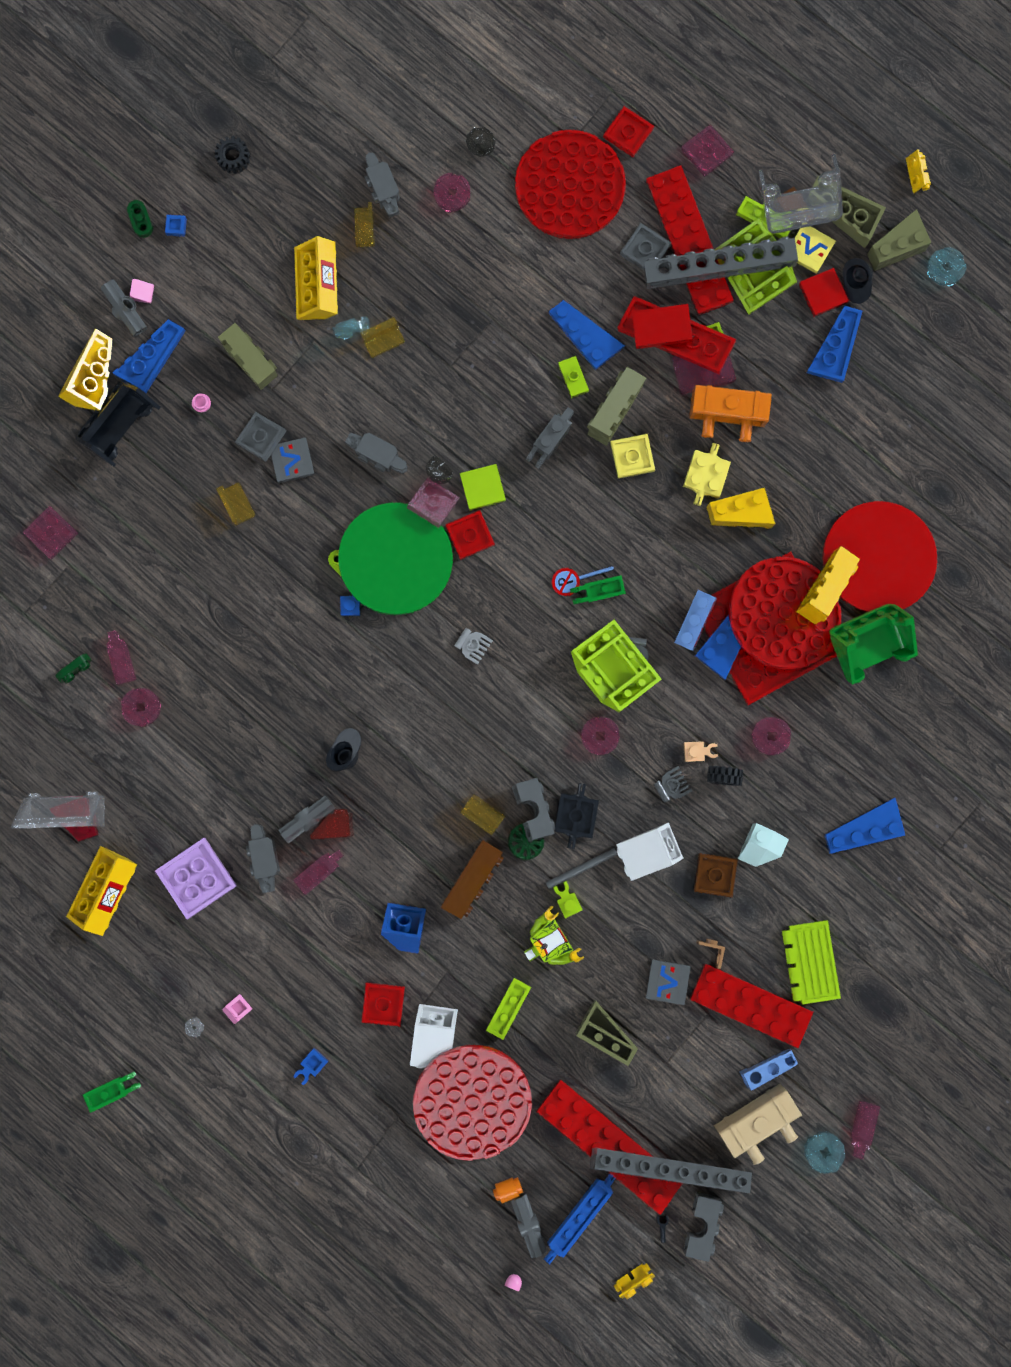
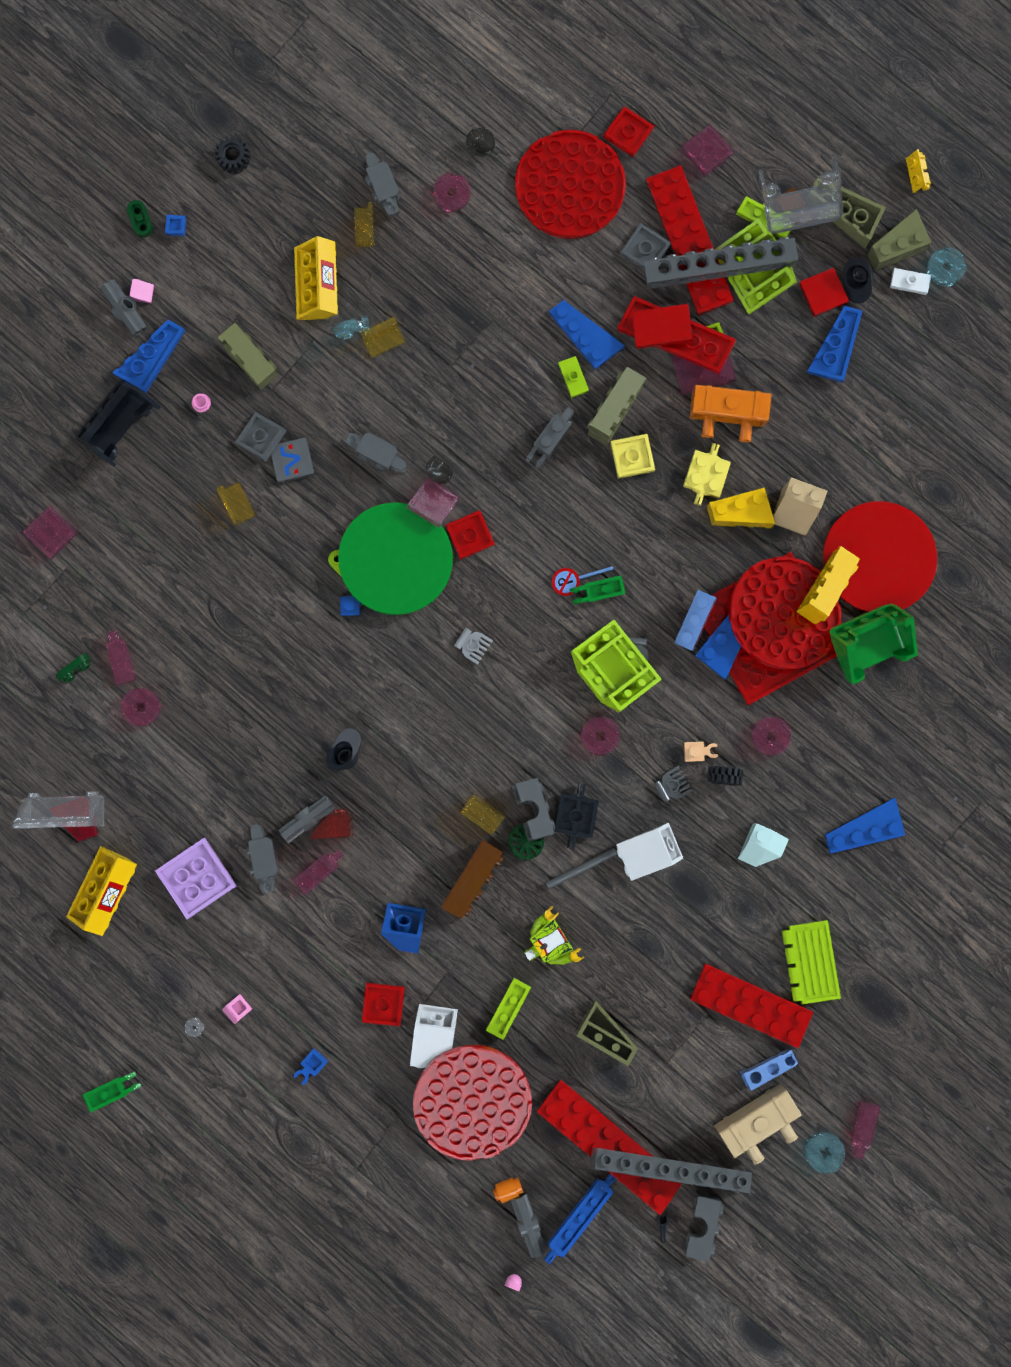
(88, 379): yellow wedge -> none
(482, 487): lime tile -> none
(568, 903): lime plate -> none
(641, 1278): yellow hinge -> none
(668, 982): dark grey tile -> none
(712, 943): medium nougat bracket -> none
(715, 875): reddish brown tile -> none
(798, 506): none -> tan slope
(812, 248): light yellow tile -> none
(910, 281): none -> white plate

